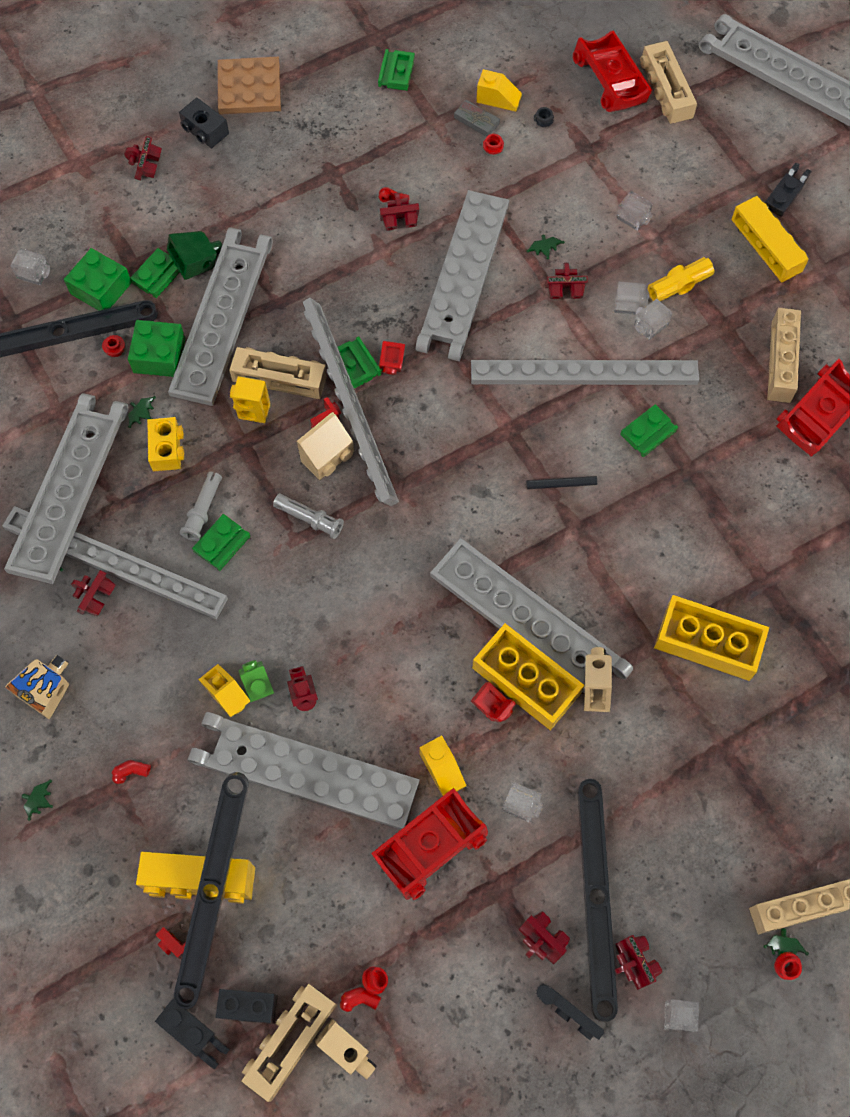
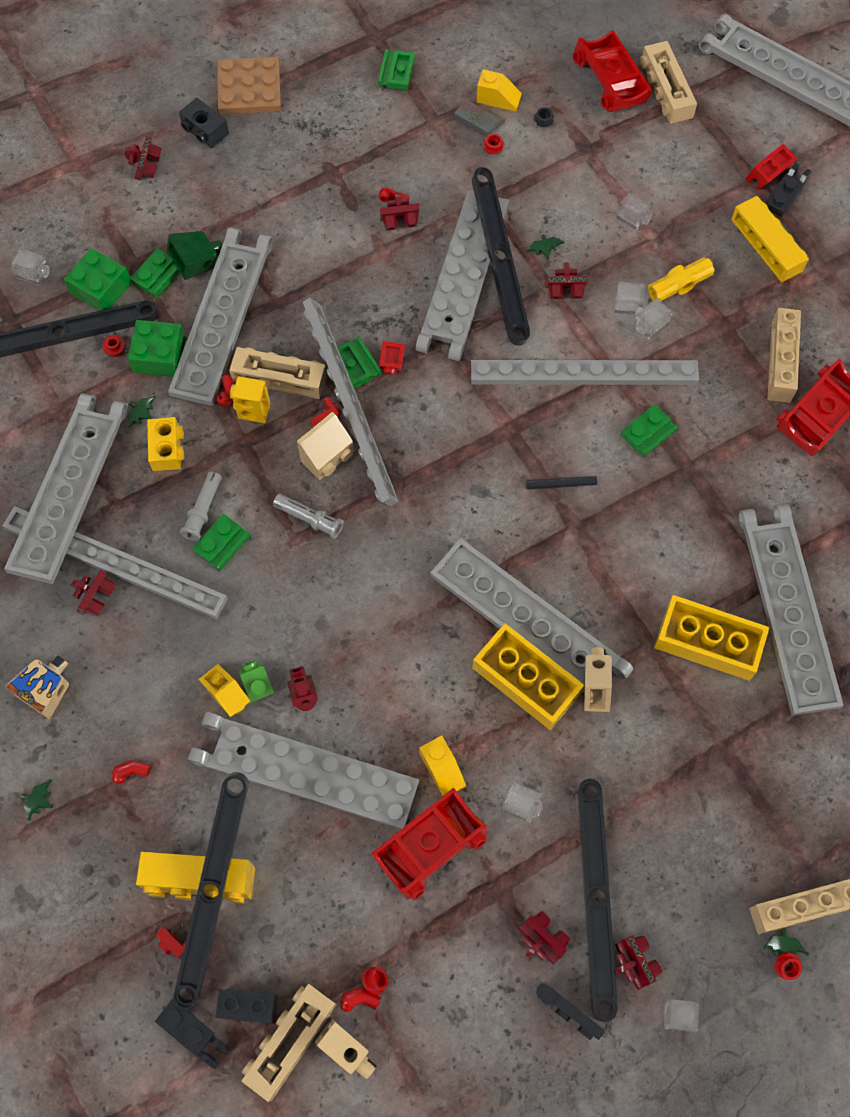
(227, 383): none -> red arm
(493, 703): red bracket -> none
(503, 269): none -> black beam
(771, 166): none -> red hinge
(791, 613): none -> light grey hinge

